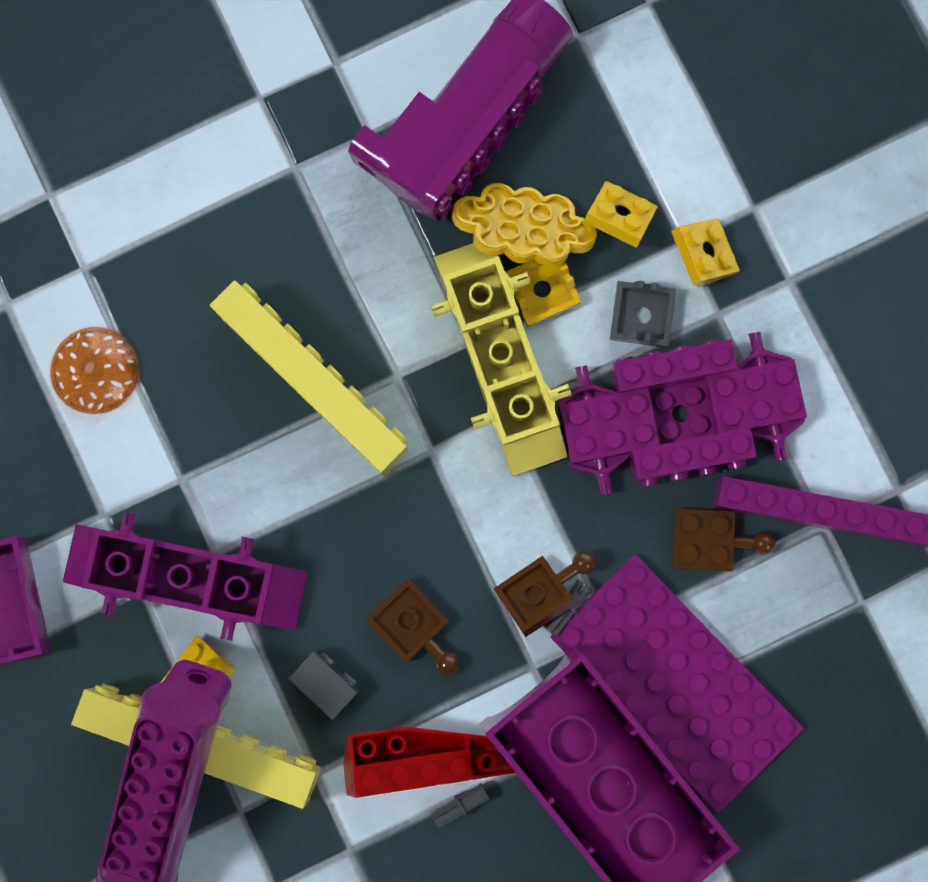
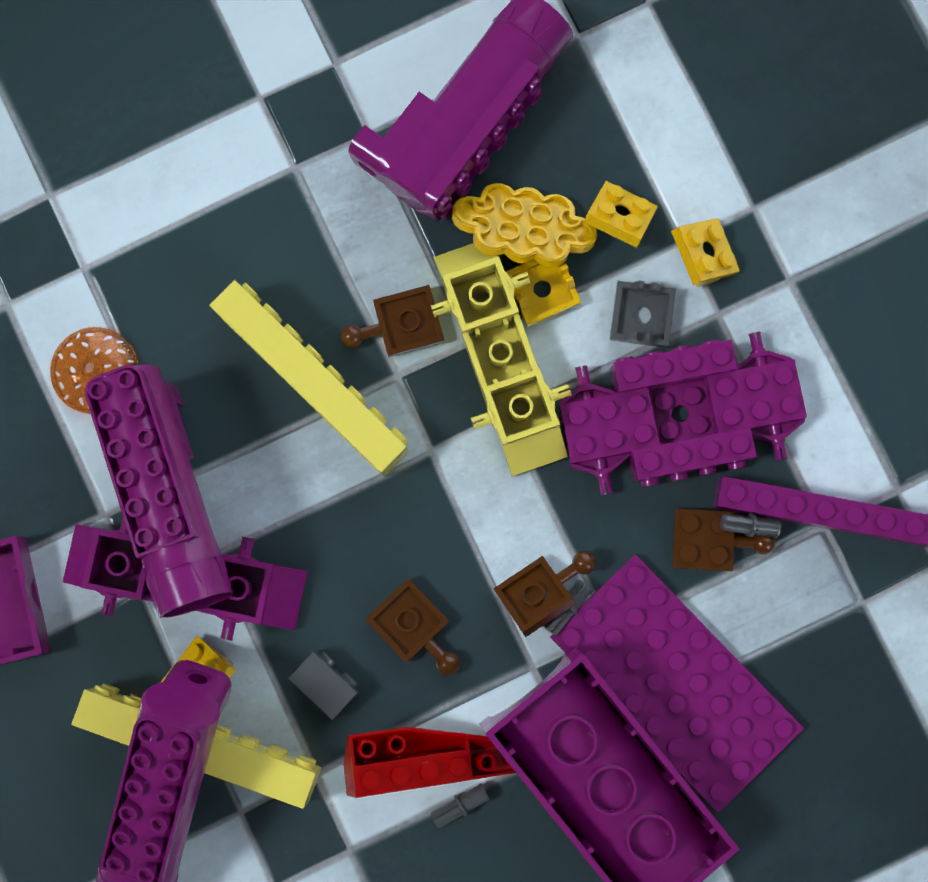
(157, 487): none -> magenta piece
(403, 322): none -> reddish brown plate
(751, 525): none -> dark grey axle

